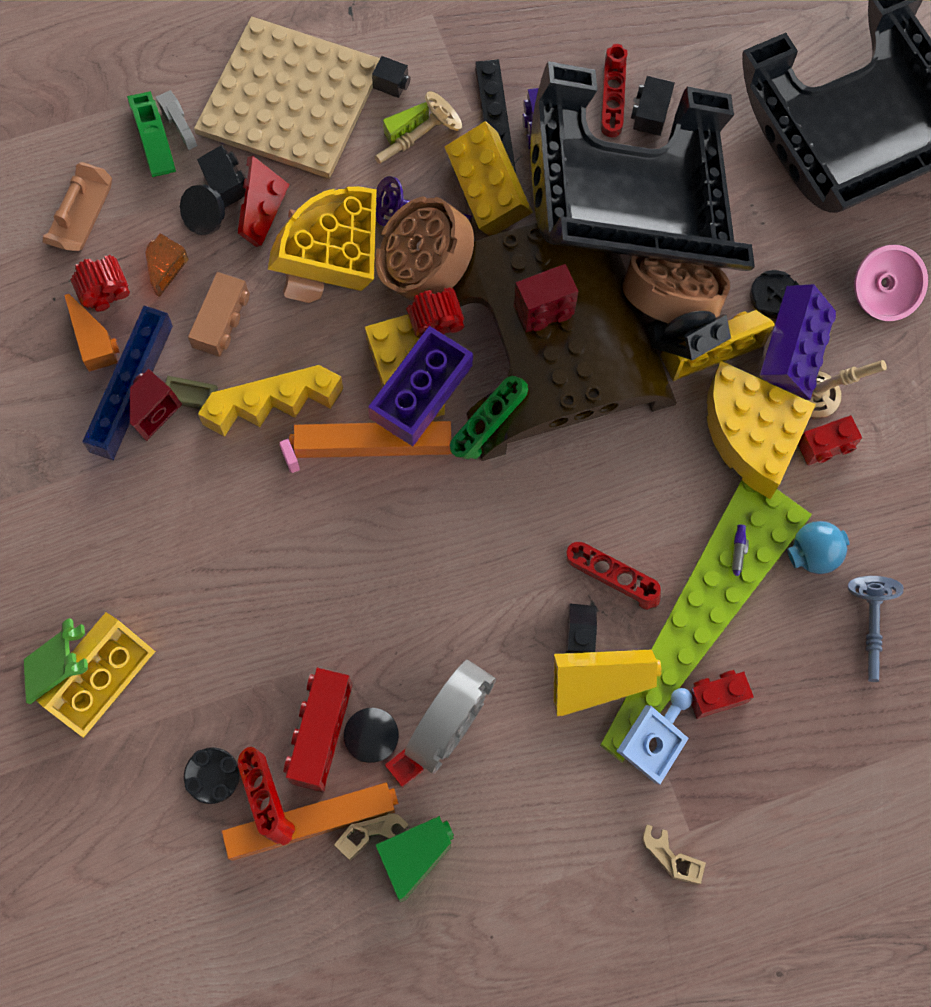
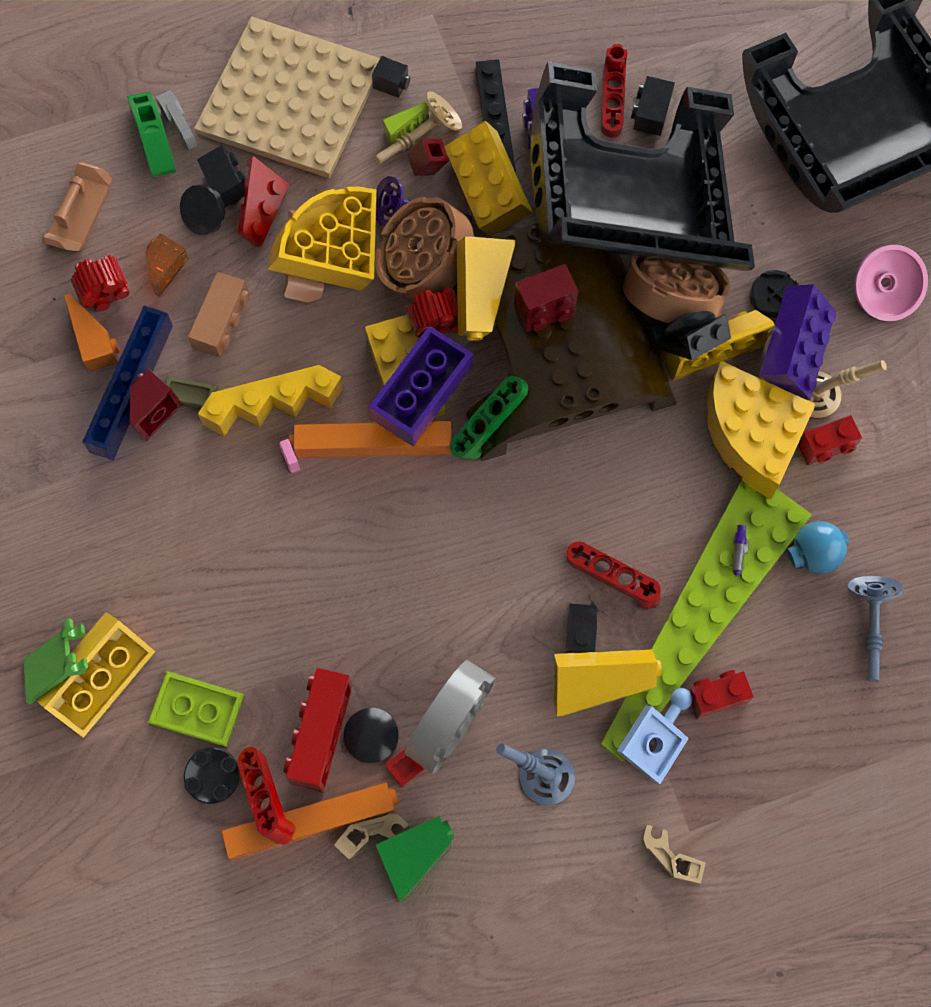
(196, 709): none -> lime tile
(427, 157): none -> dark red brick
(480, 283): none -> yellow slope
(542, 774): none -> sand blue dish

